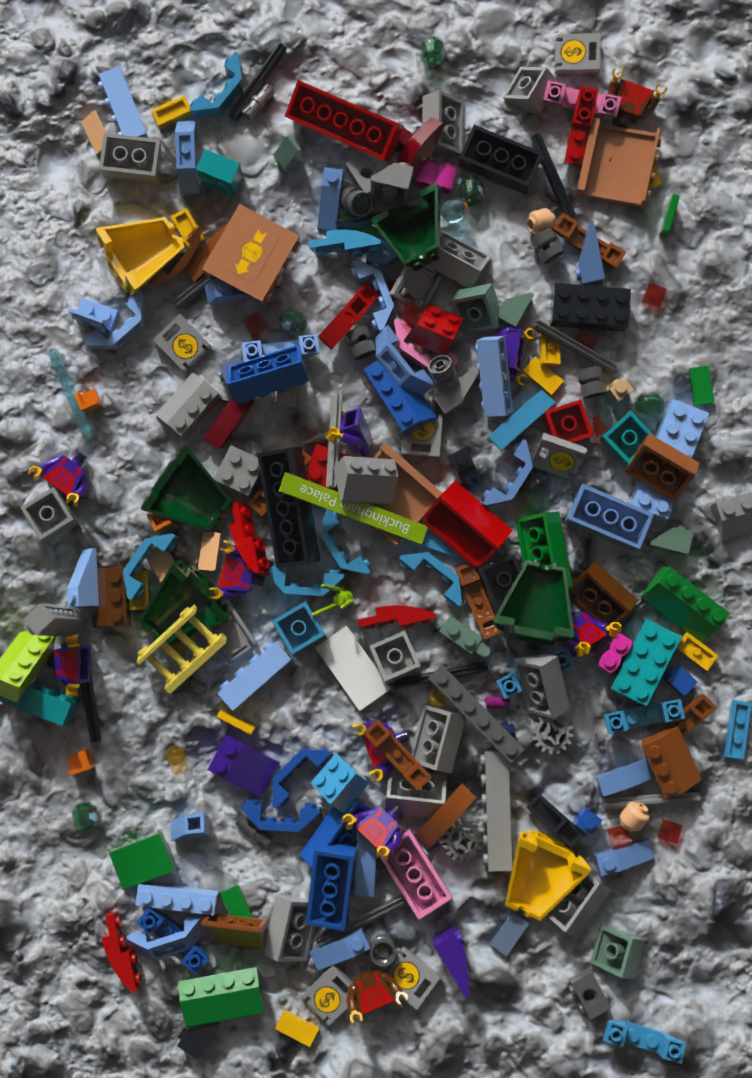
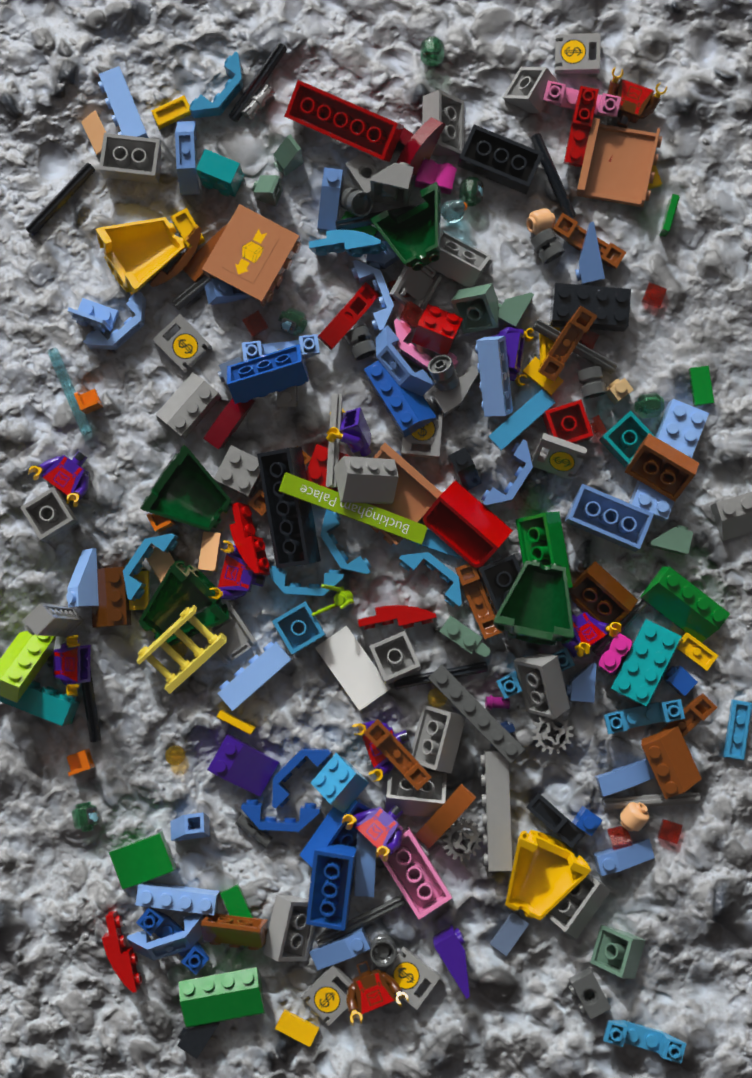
(60, 199): none -> black axle
(268, 189): none -> sand green slope
(566, 343): none -> dark orange slope
(582, 685): none -> medium blue slope

